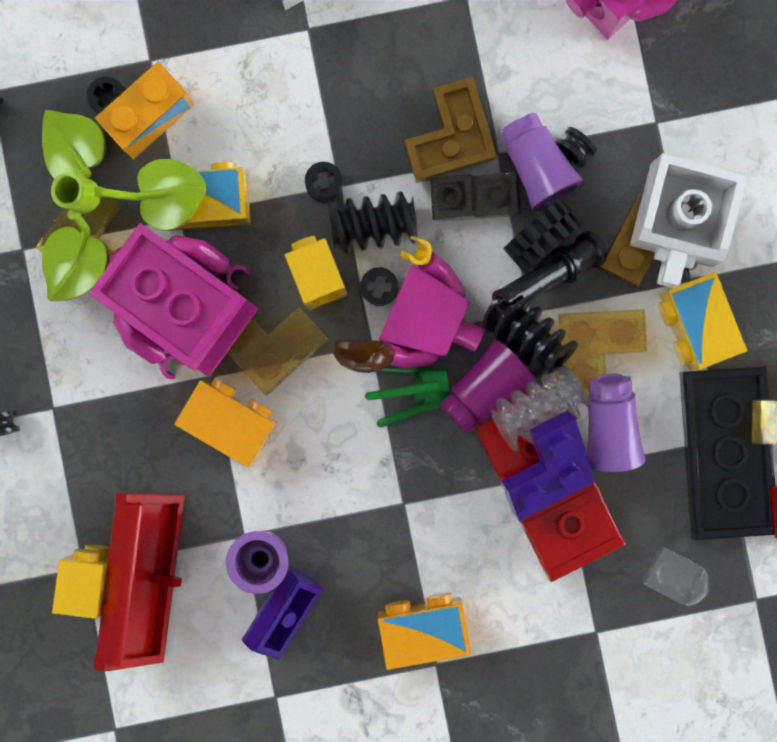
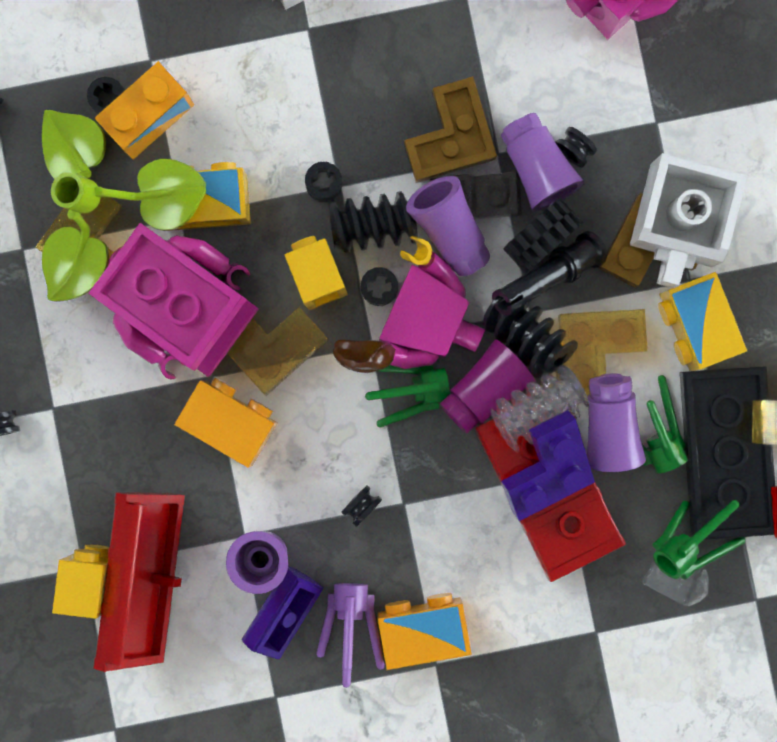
(350, 602): none -> medium lavender plant
(361, 505): none -> black bush
(448, 222): none -> medium lavender plant
(667, 446): none -> green plant
(678, 554): none -> green plant

